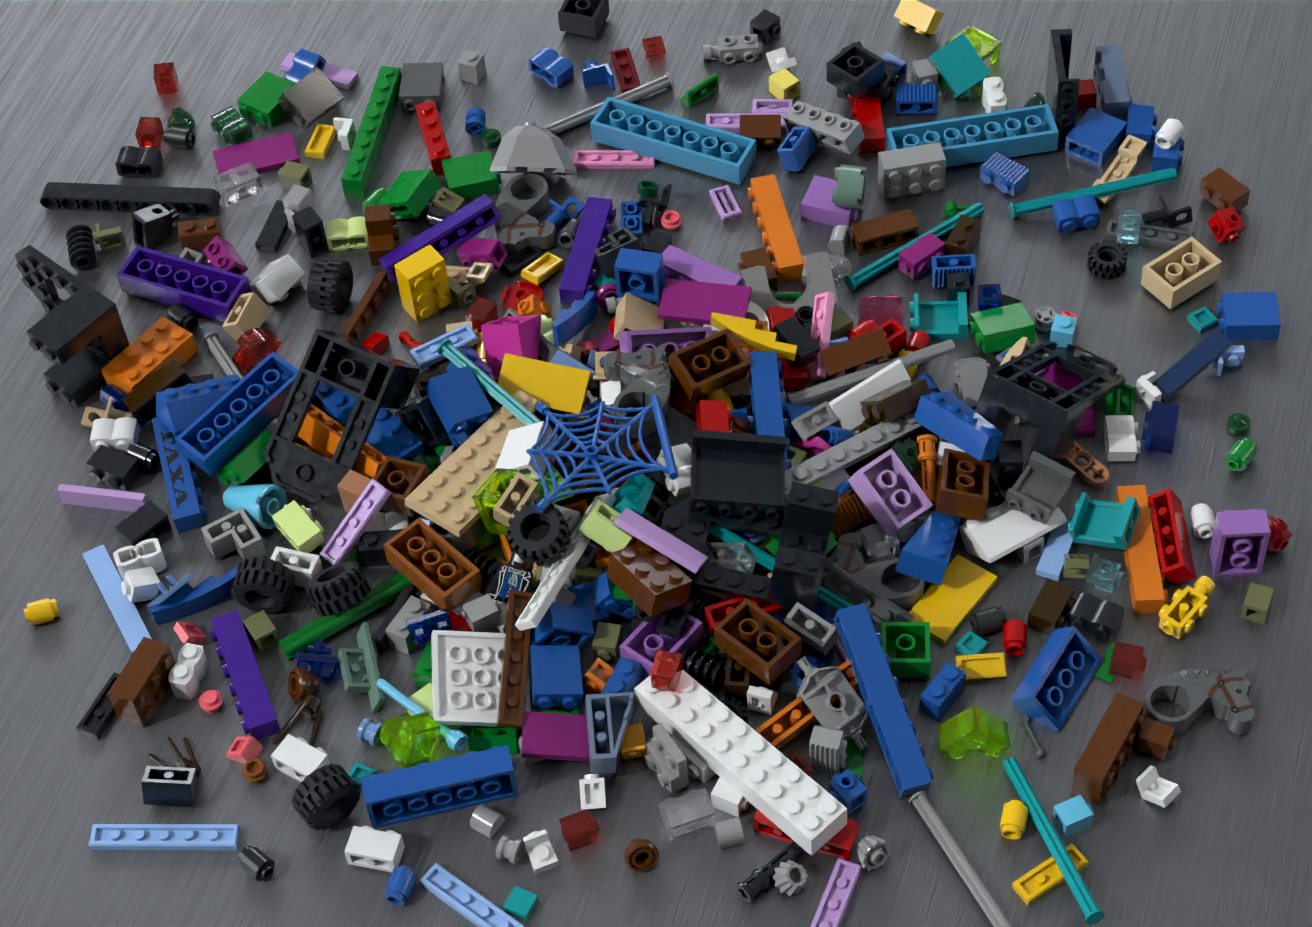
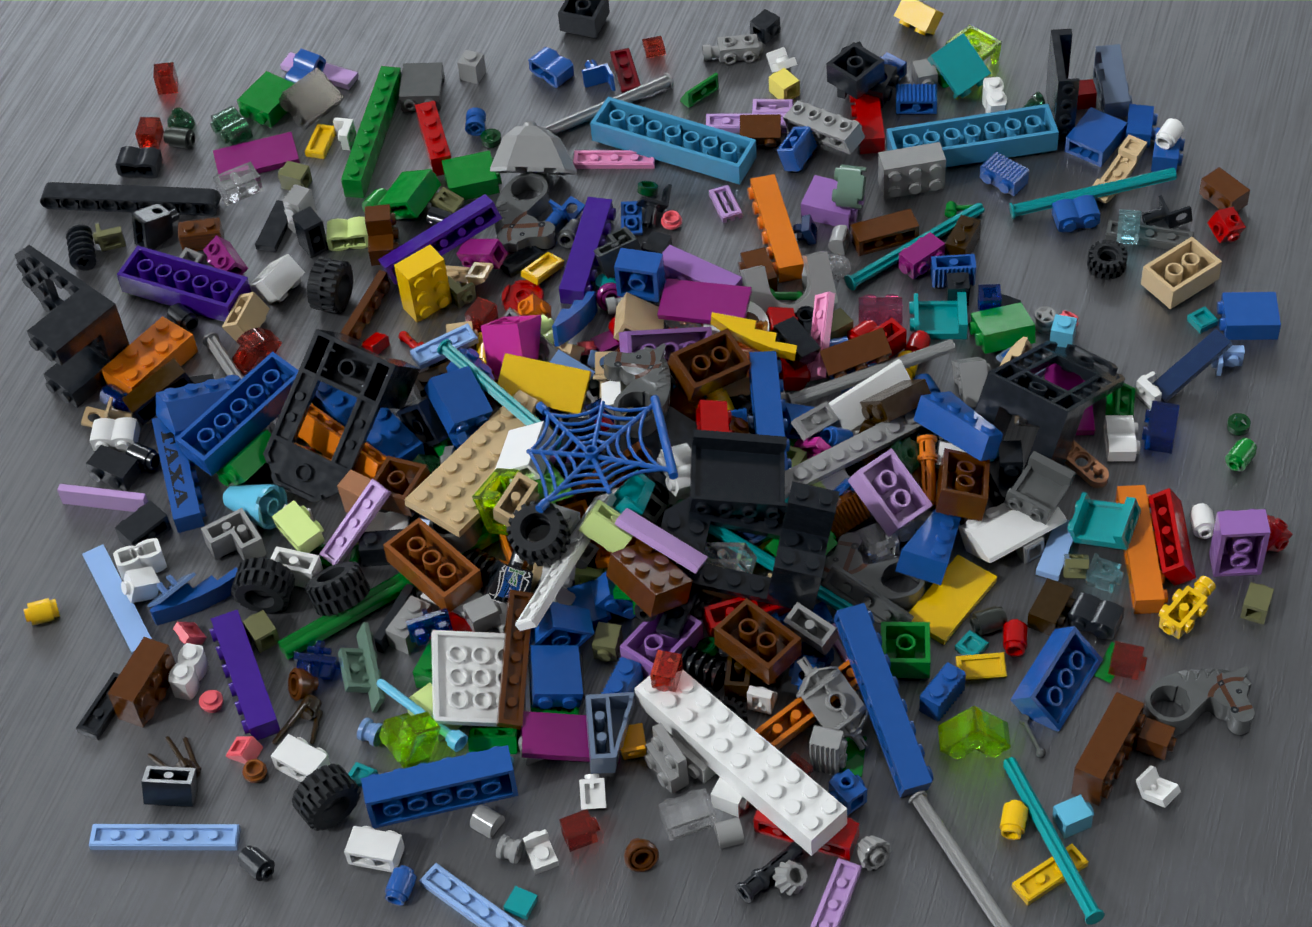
(597, 676): orange bracket -> none
(806, 230): none -> dark blue tile

